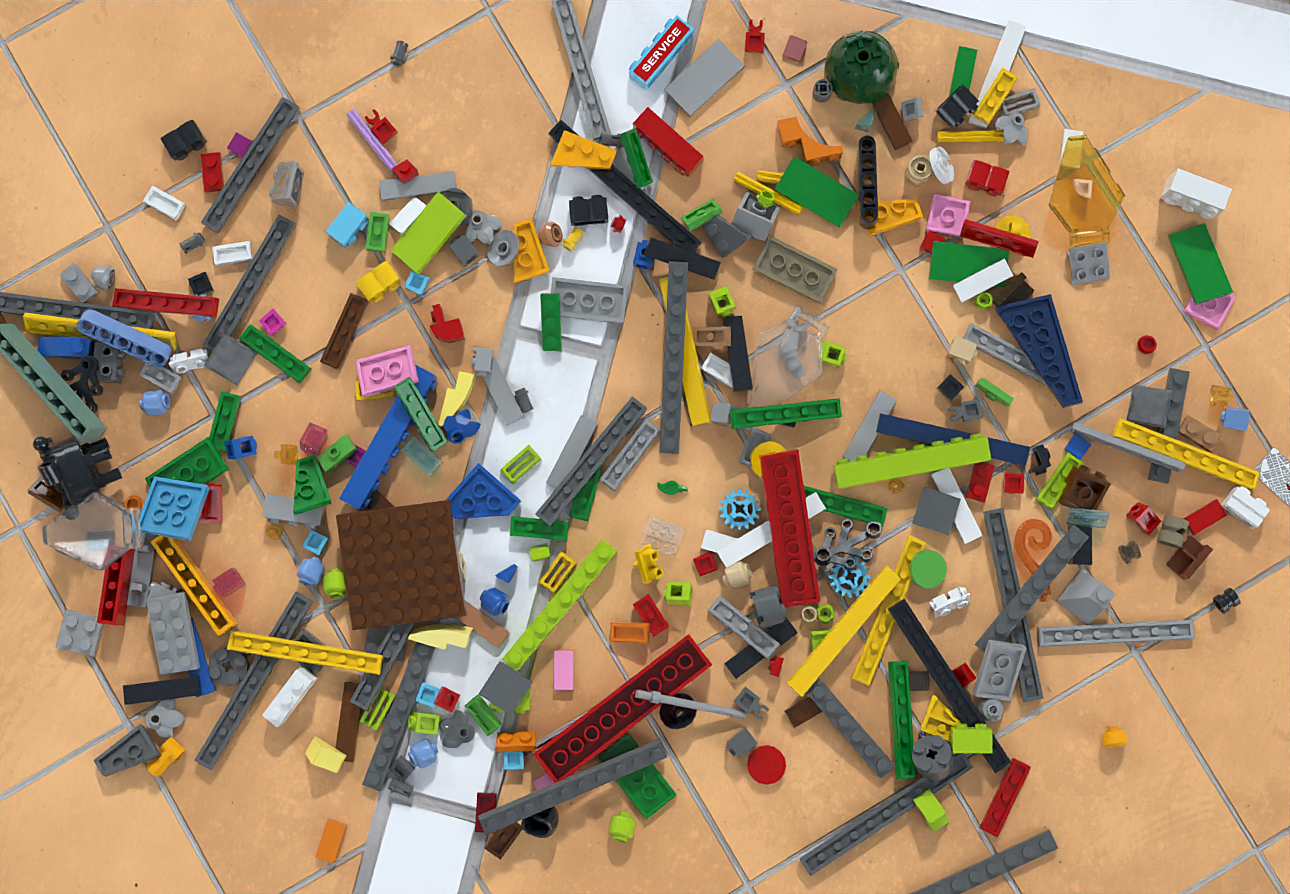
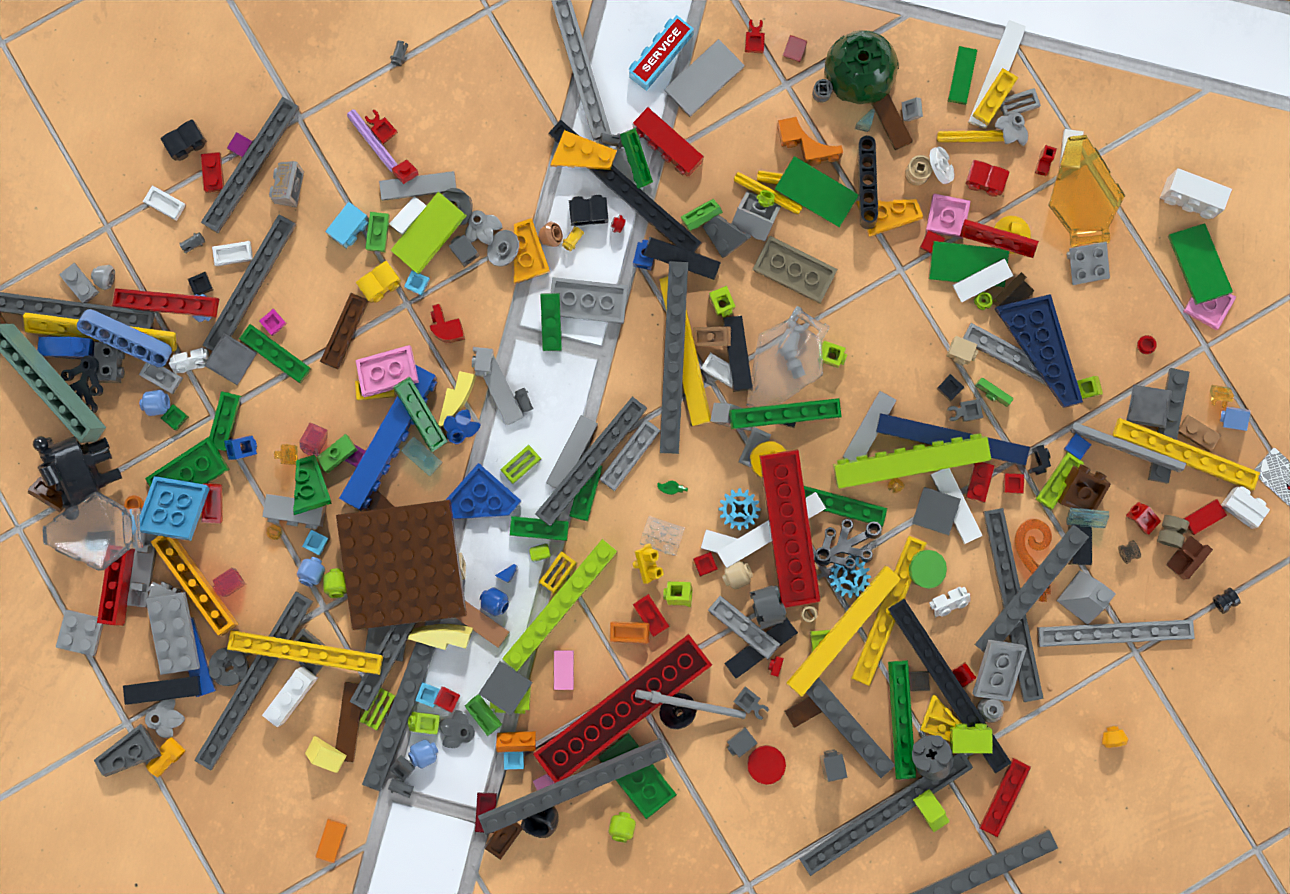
(174, 417): none -> green tile
(830, 613): lime plate -> none
(833, 765): none -> dark grey brick
(957, 105): black brick -> none
(1045, 158): none -> red piece
(1083, 187): light nougat tile -> none
(1090, 387): none -> lime slope

